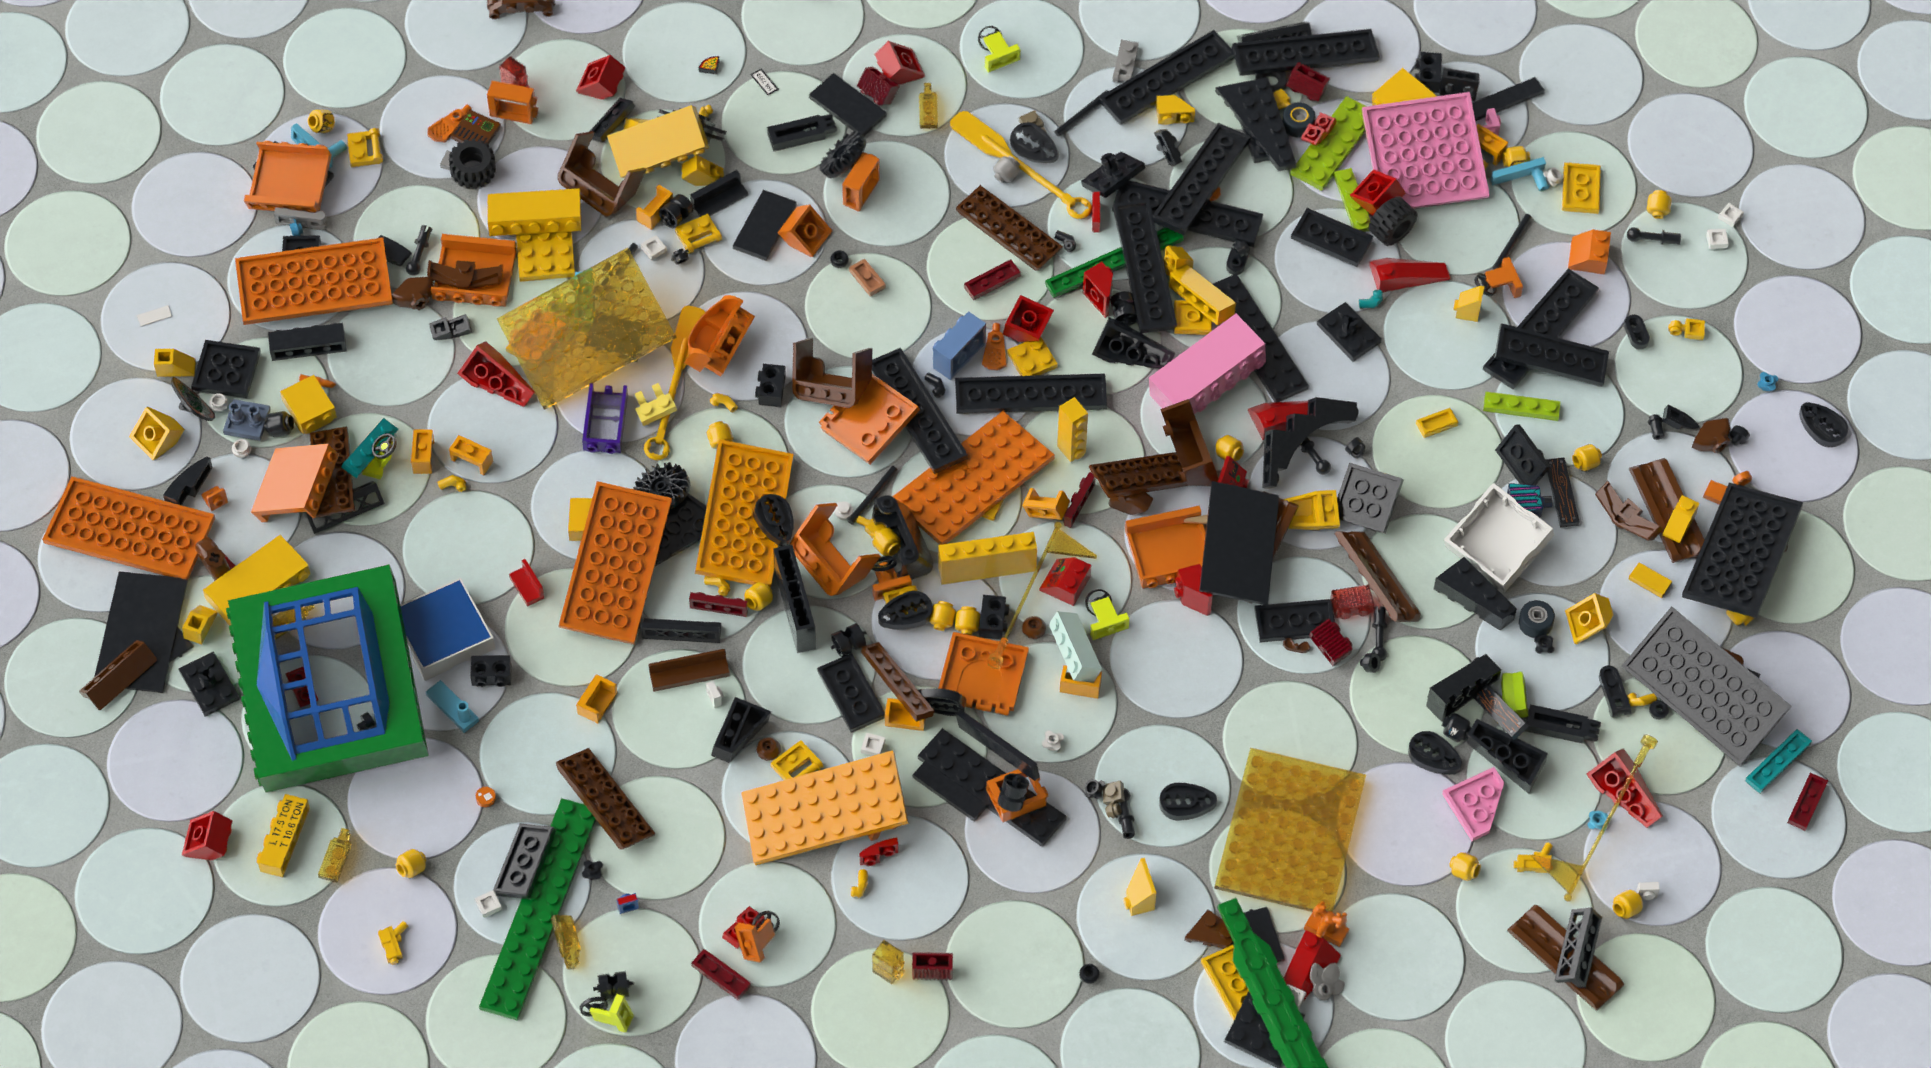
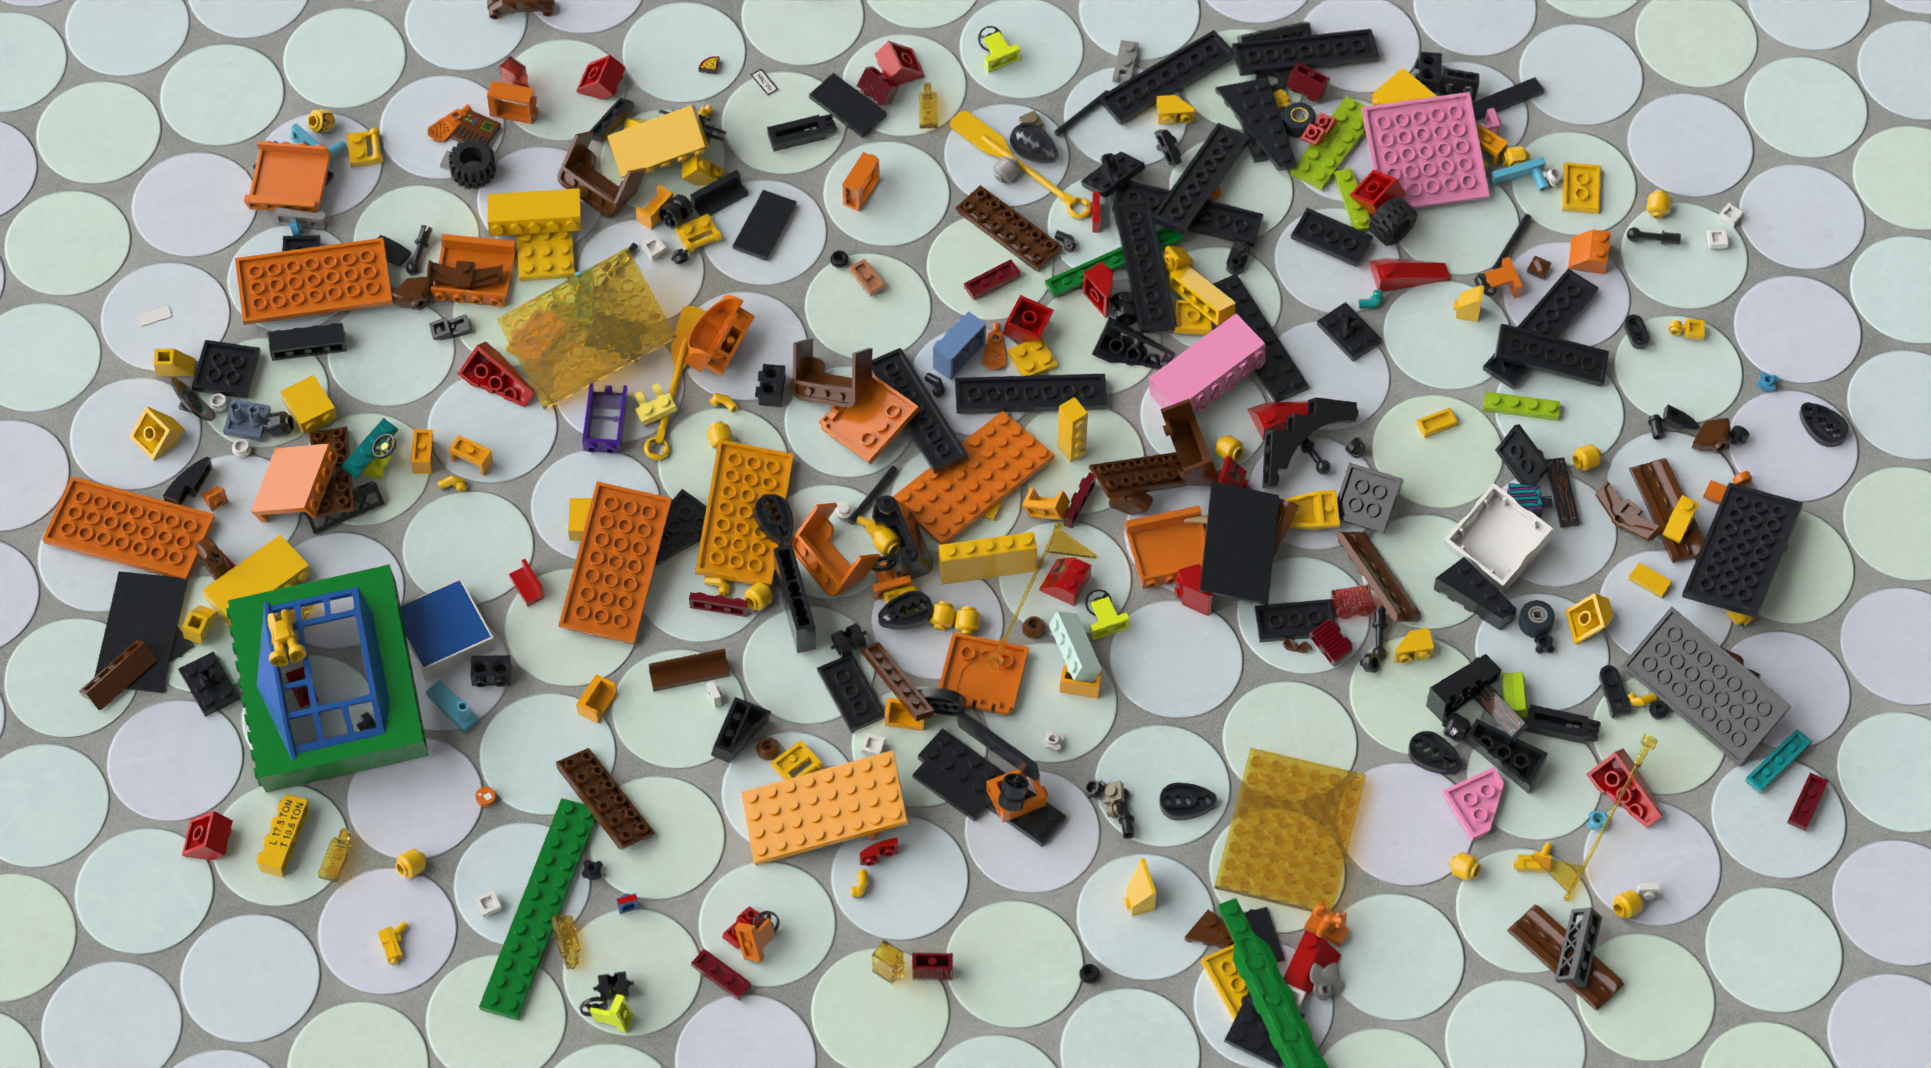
(282, 634): none -> yellow piece
(323, 382): orange piece -> none
(524, 861): black tile -> none
(666, 482): black wheel -> none
(681, 630): black fence -> none
(805, 230): orange slope -> none
(844, 155): black wheel -> none
(995, 617): black brick -> none
(1415, 646): none -> yellow slope
(1539, 267): none -> reddish brown tile

